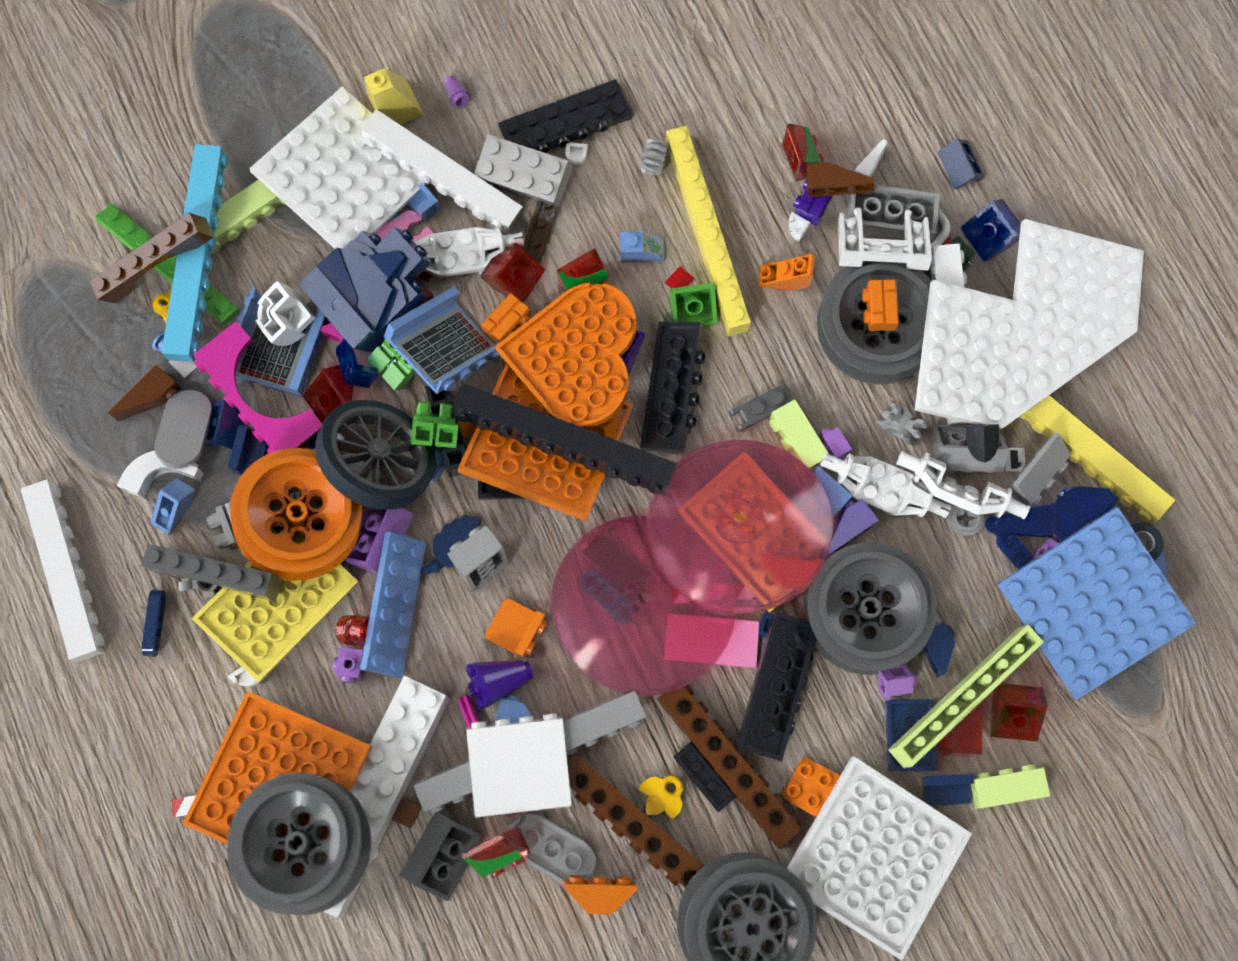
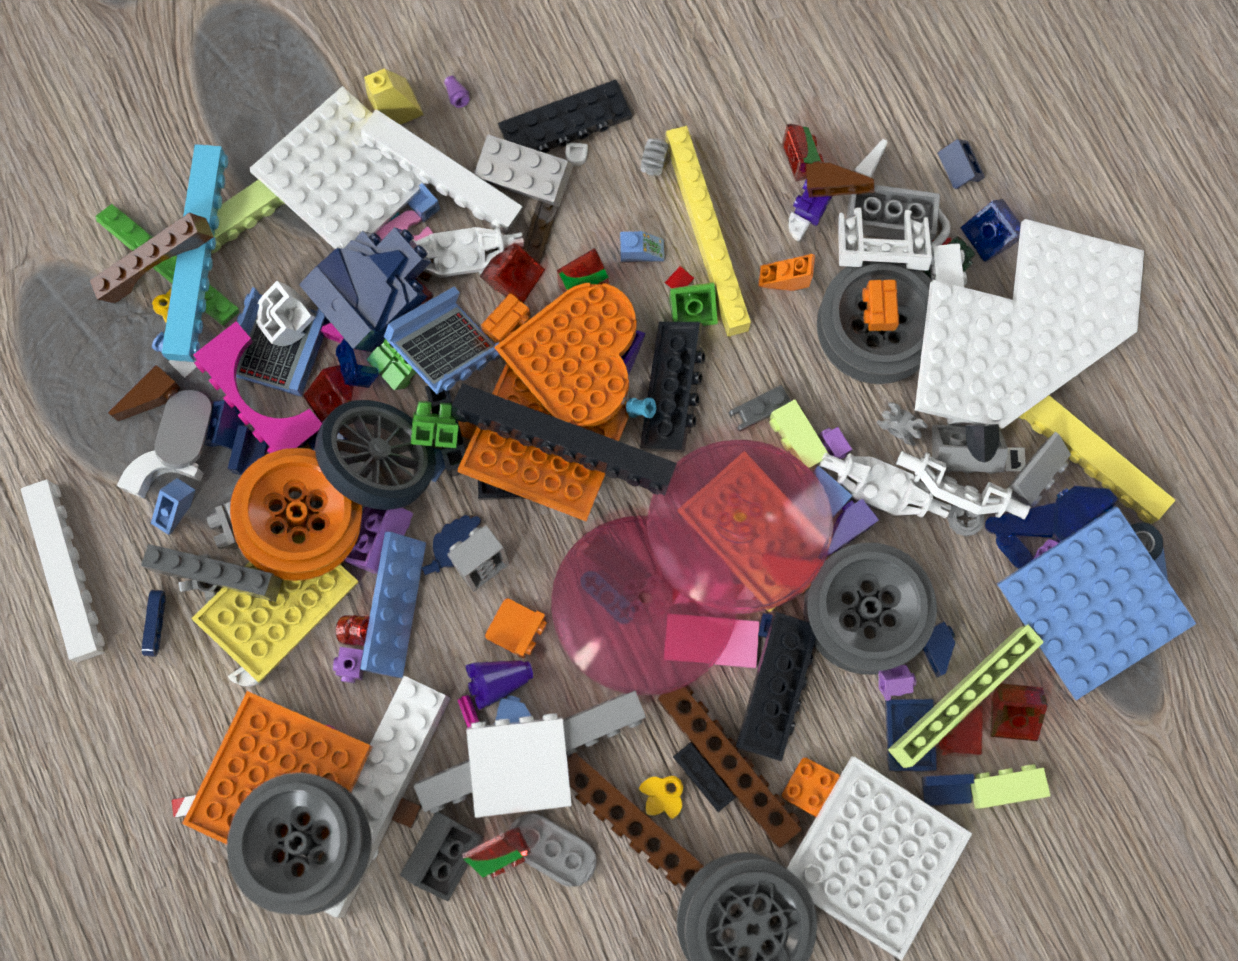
(600, 894): orange slope -> none
(641, 407): none -> medium azure bush

